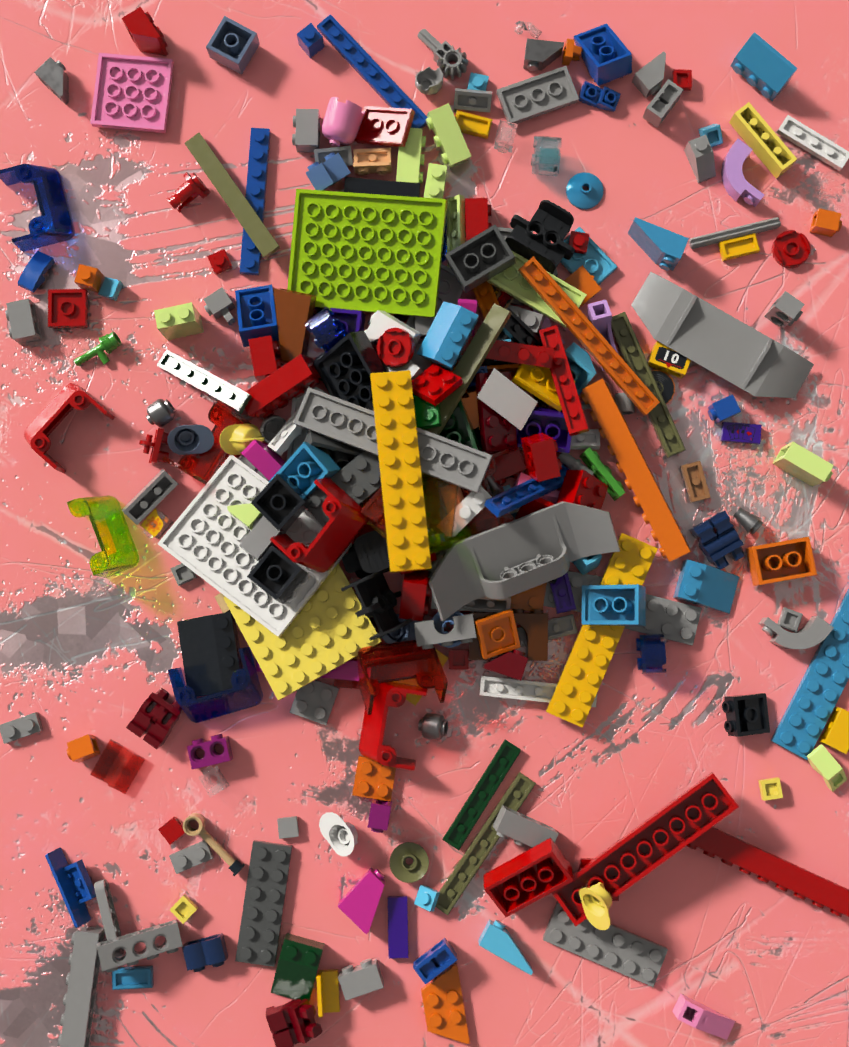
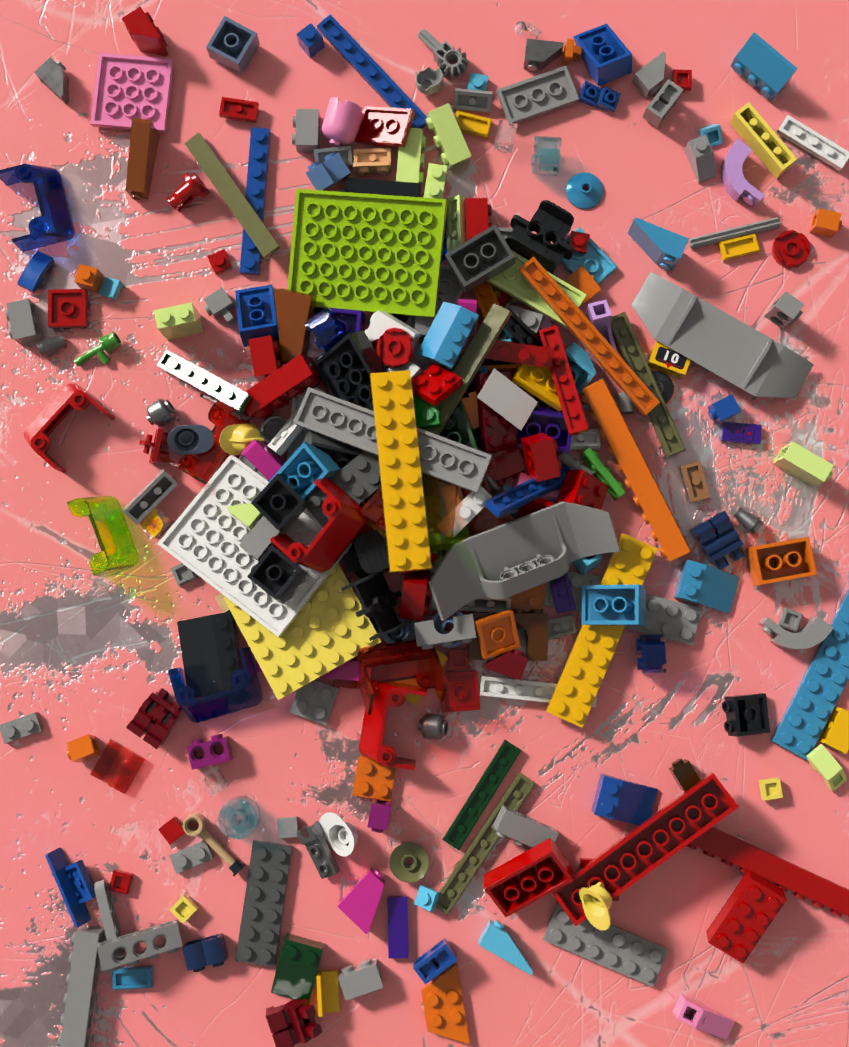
(50, 345): none -> flat silver cone
(121, 882): none -> red tile
(141, 158): none -> dark orange slope
(239, 109): none -> red plate
(239, 828): none -> clear light blue brick
(318, 849): none -> flat silver plate
(461, 692): none -> red plate
(623, 800): none -> blue slope
(684, 774): none -> dark brown brick
(746, 916): none -> red brick

